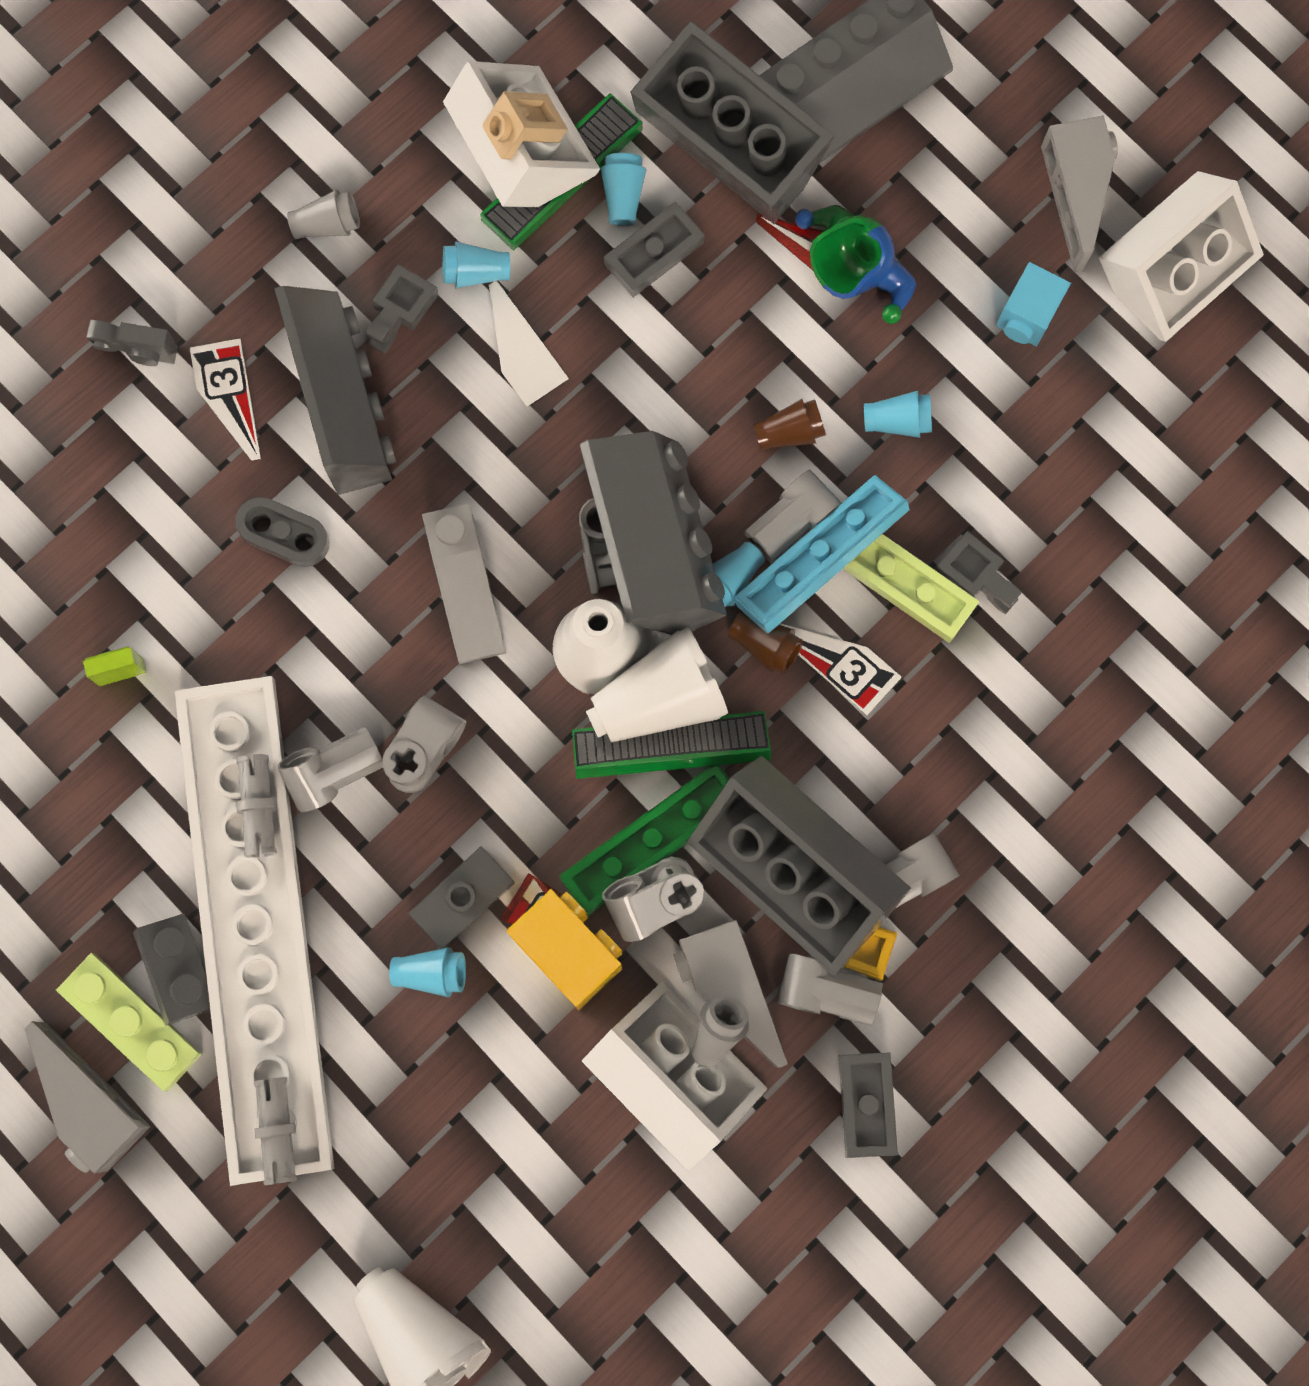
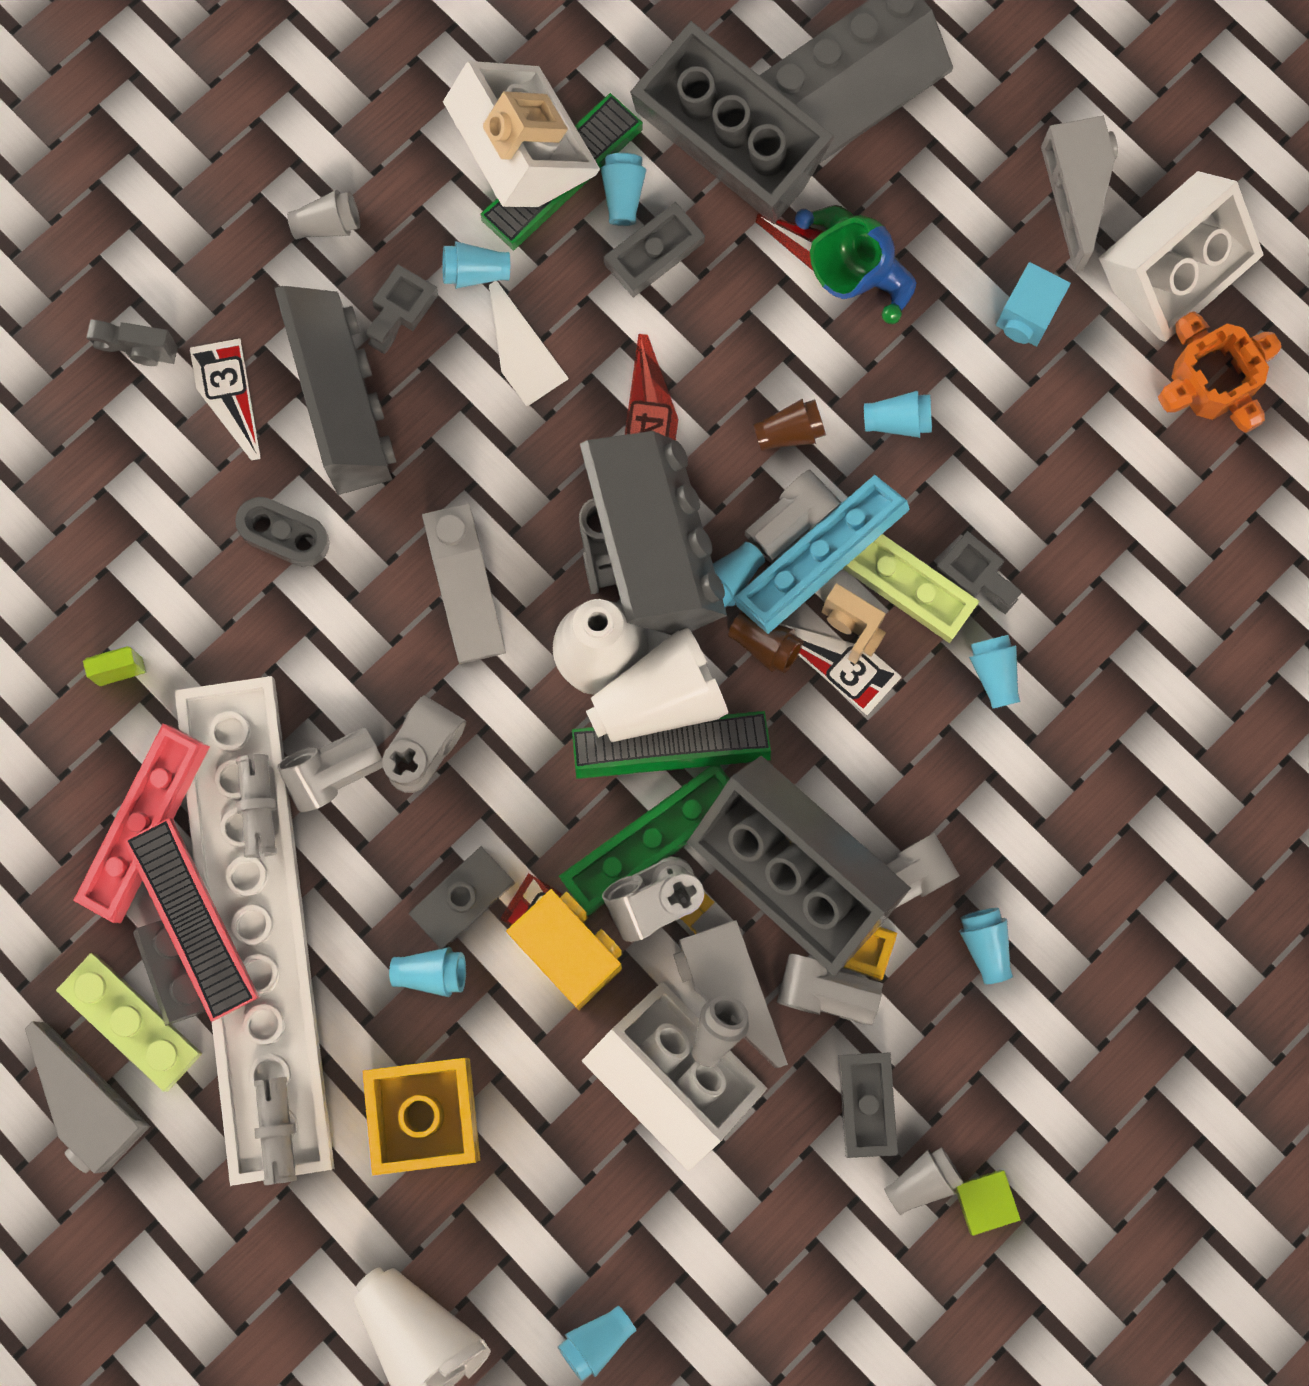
(151, 799): none -> coral tile
(191, 919): none -> tile
(421, 1116): none -> yellow brick
(596, 1342): none -> medium azure cone
(649, 400): none -> clear red sticker
(691, 918): none -> yellow piece
(852, 614): none -> tan bracket
(924, 1182): none -> light grey cone
(987, 1202): none -> lime tile
(988, 943): none -> medium azure cone
(997, 670): none -> medium azure cone
(1249, 357): none -> orange piece

